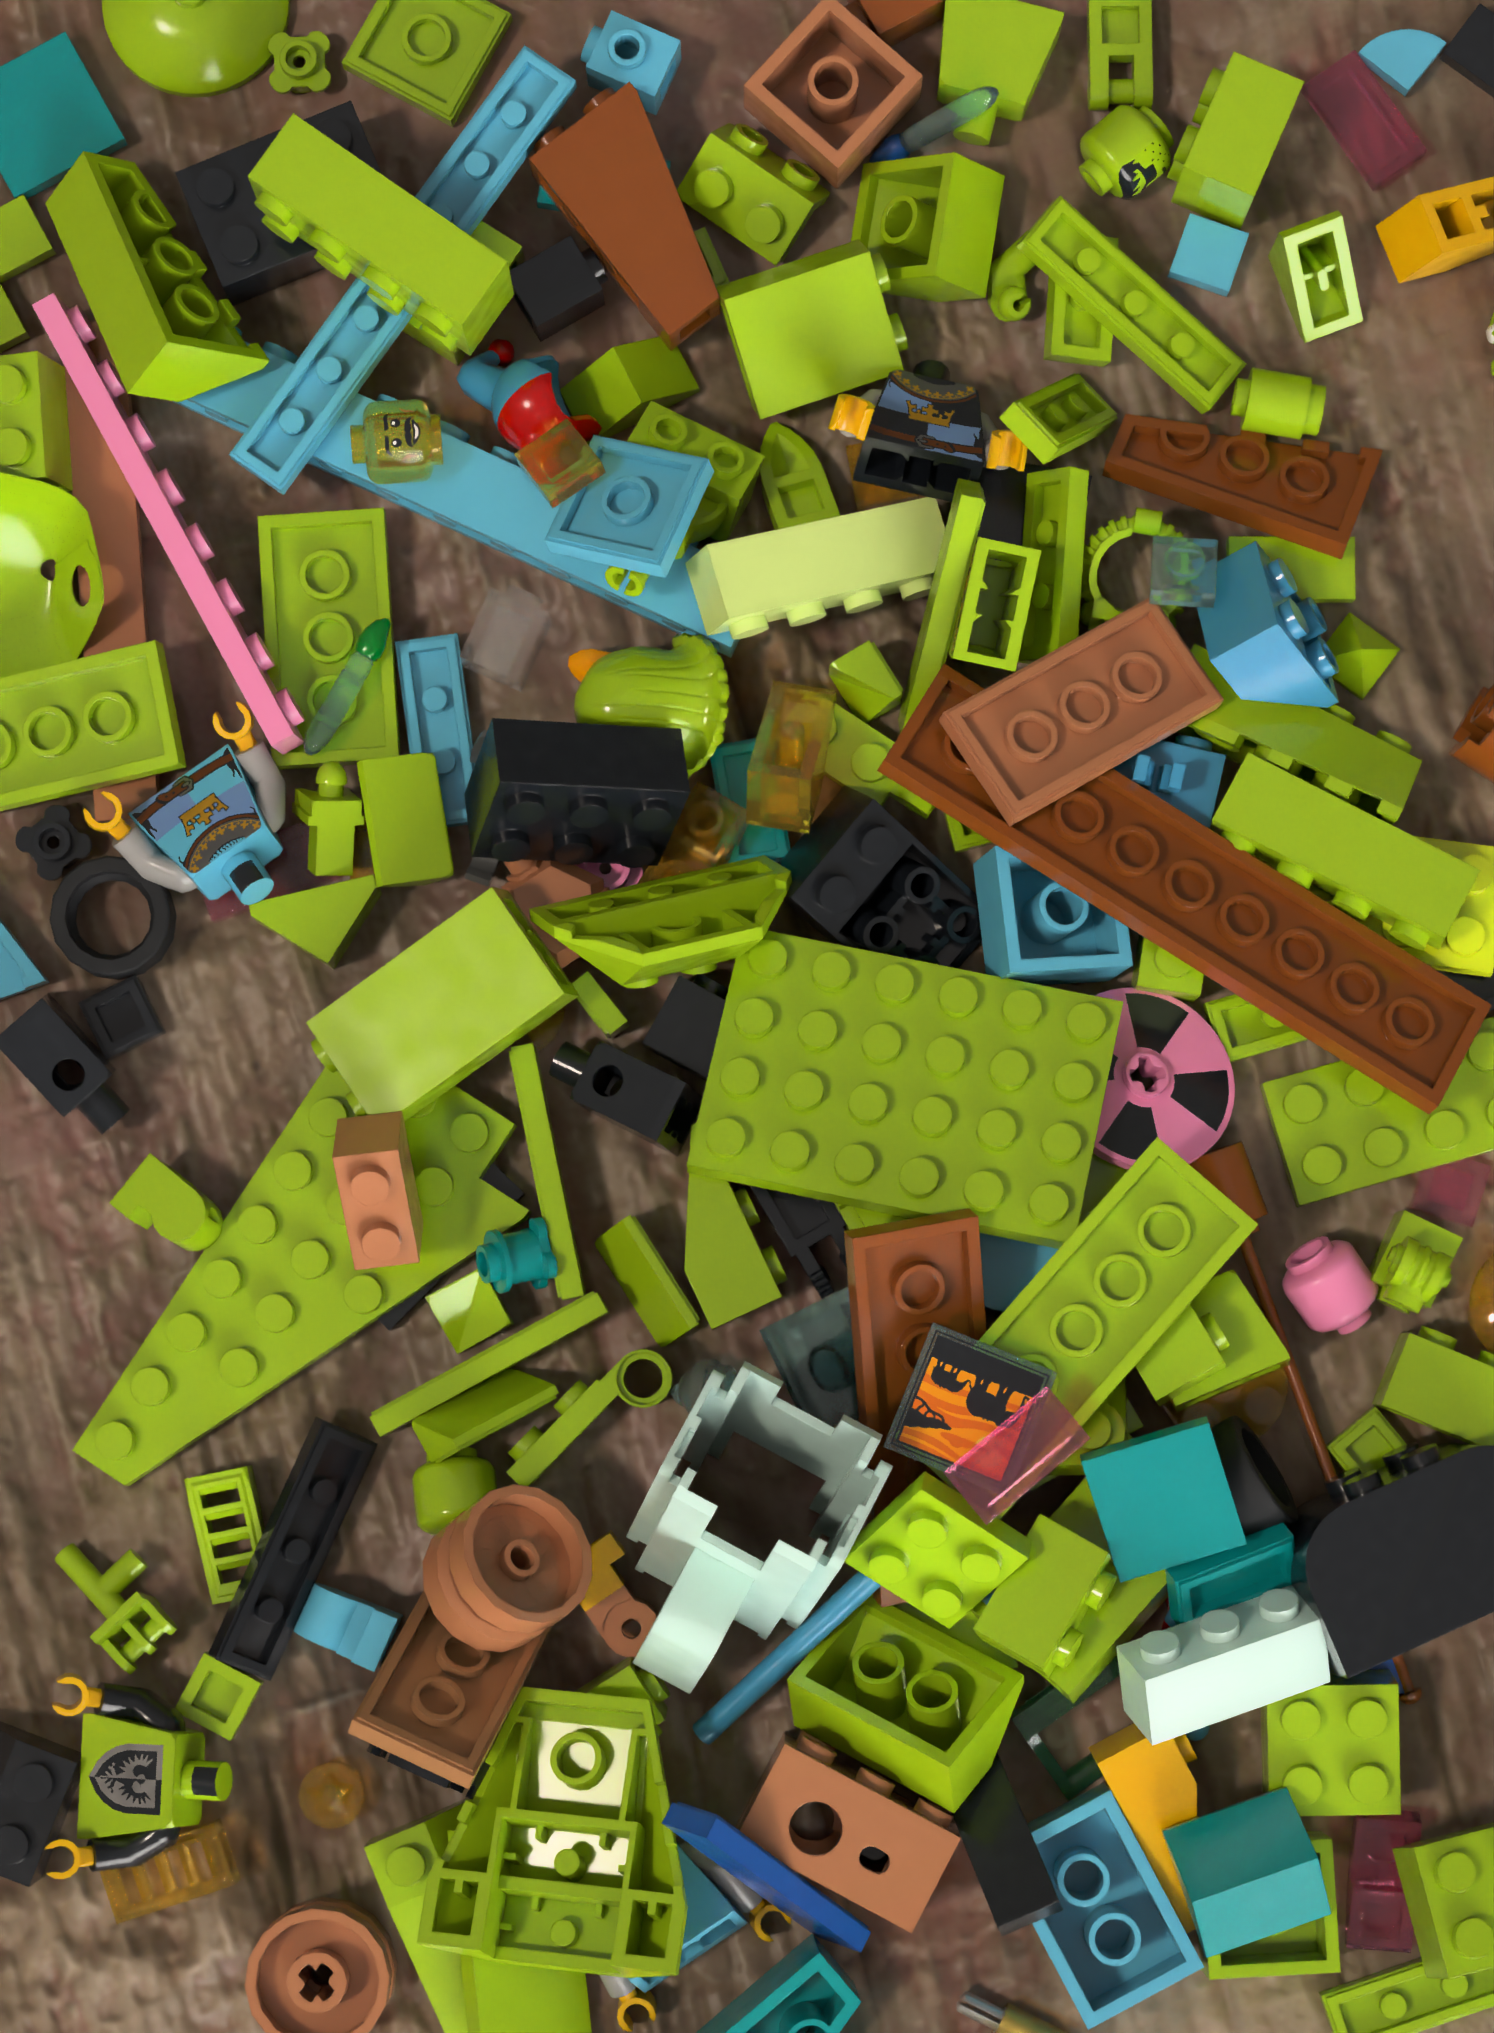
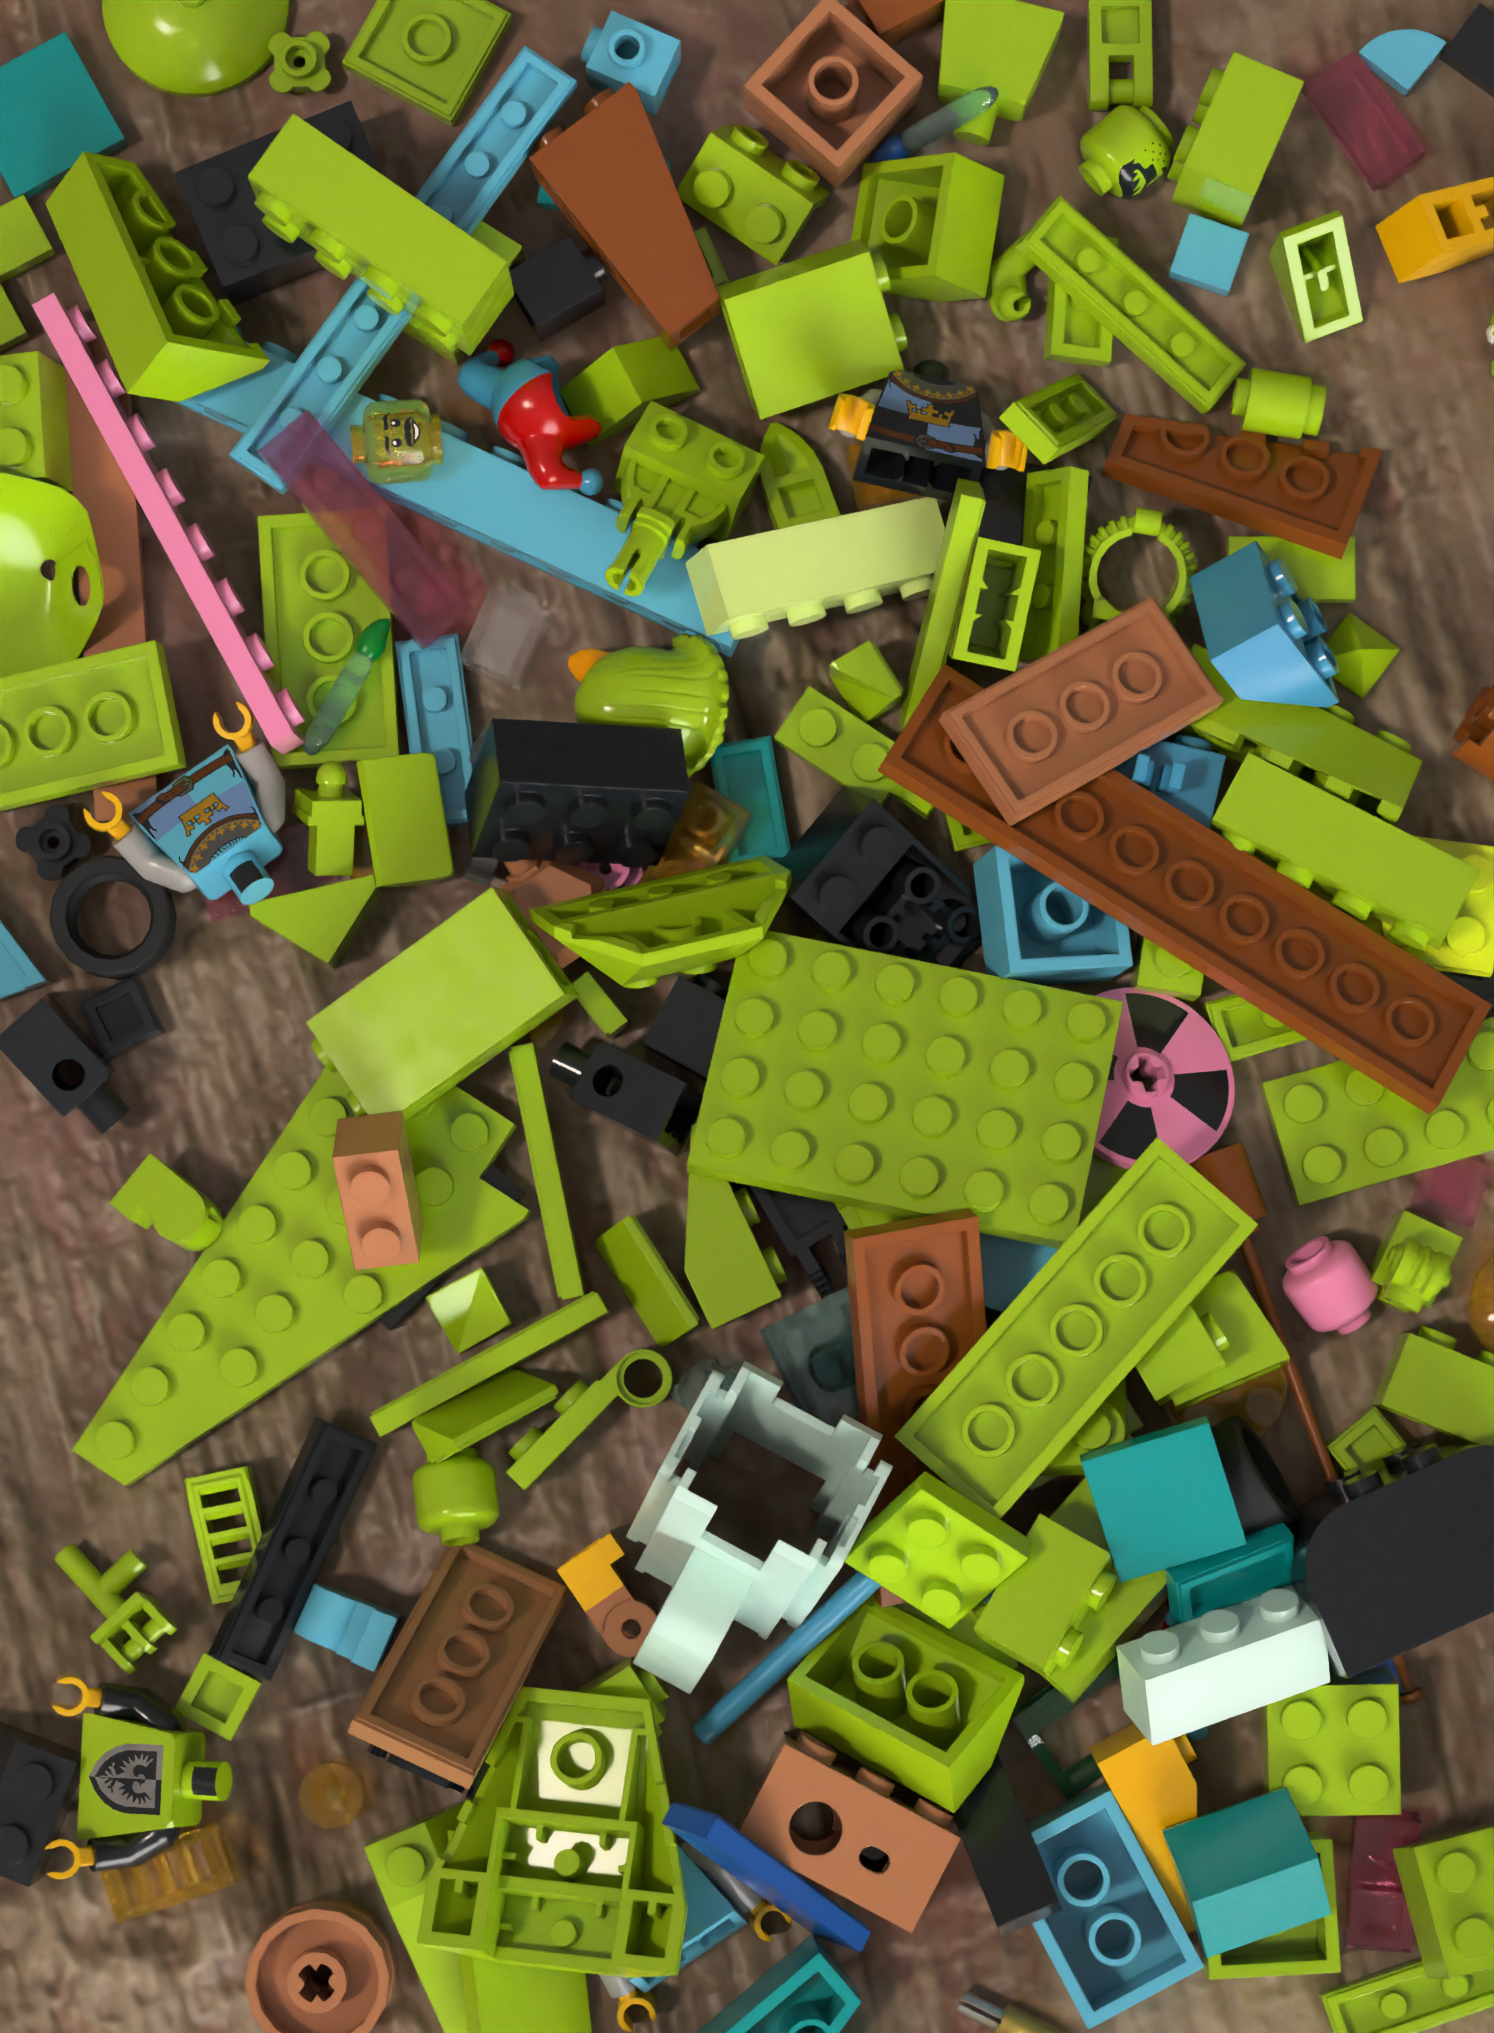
(364, 529): none -> clear pink tile
(507, 1568): nougat wheel -> none
(517, 1257): teal brick -> none
(560, 463): clear yellow tile -> none
(634, 510): medium azure tile -> none
(790, 757): clear yellow slope -> none
(960, 1397): tile -> none
(1017, 1455): clear pink tile -> none
(1183, 571): clear light blue plate -> none

